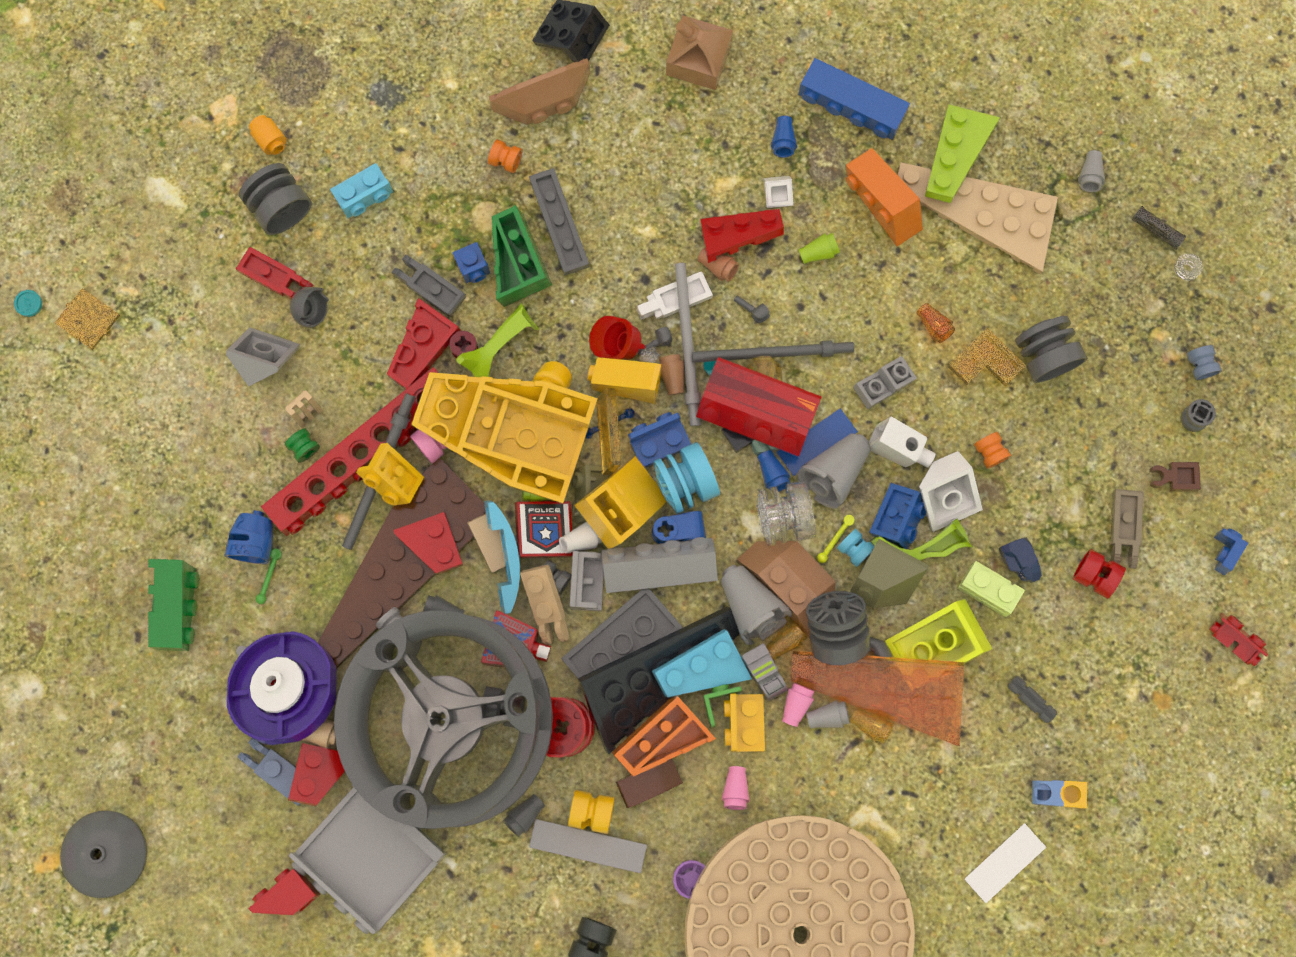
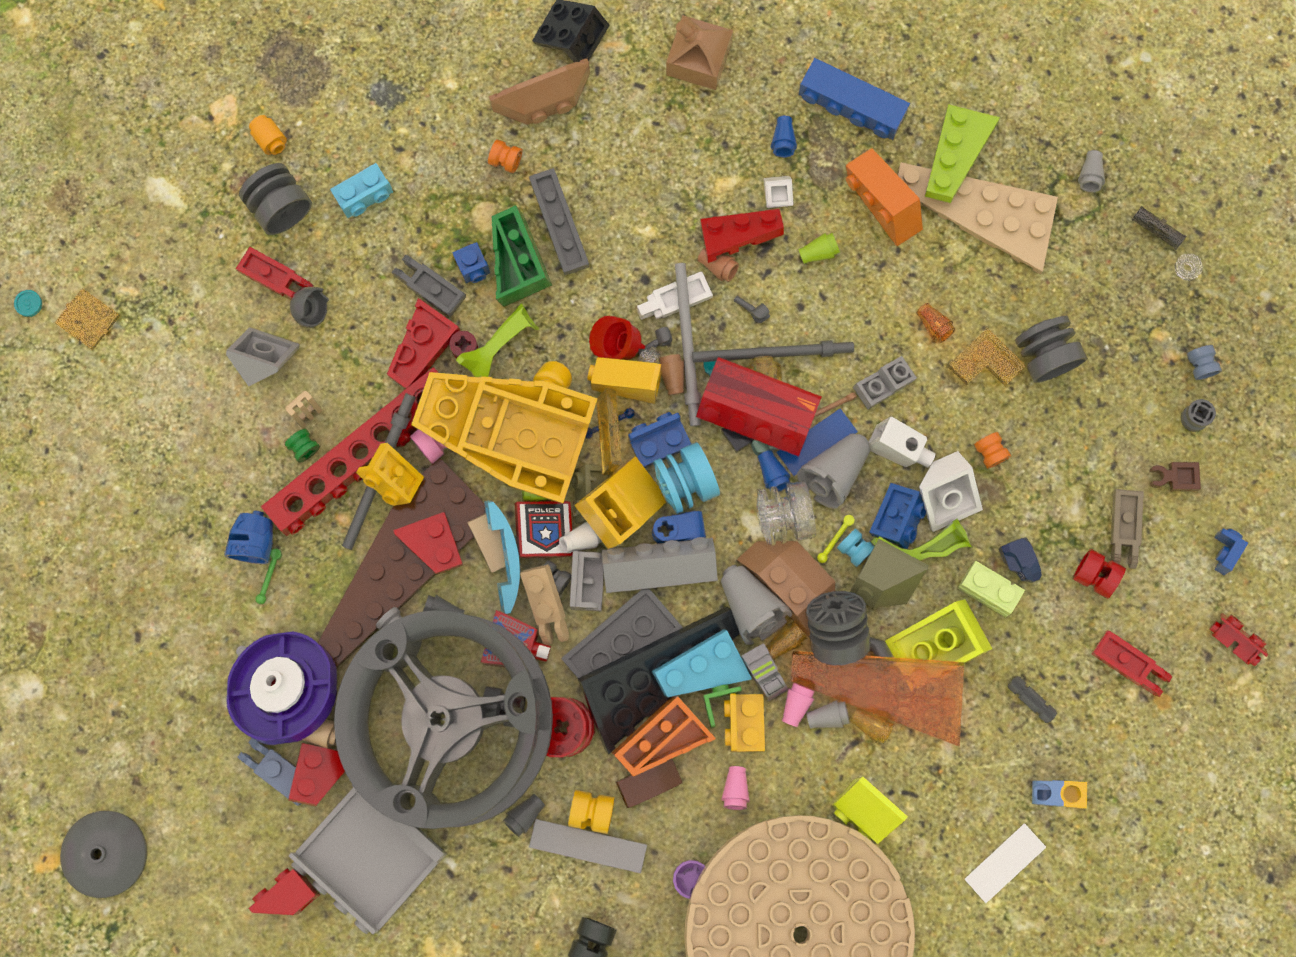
(172, 605): green wedge -> none
(848, 398): none -> medium nougat hinge
(868, 810): none -> neon yellow slope
(1129, 662): none -> red hinge

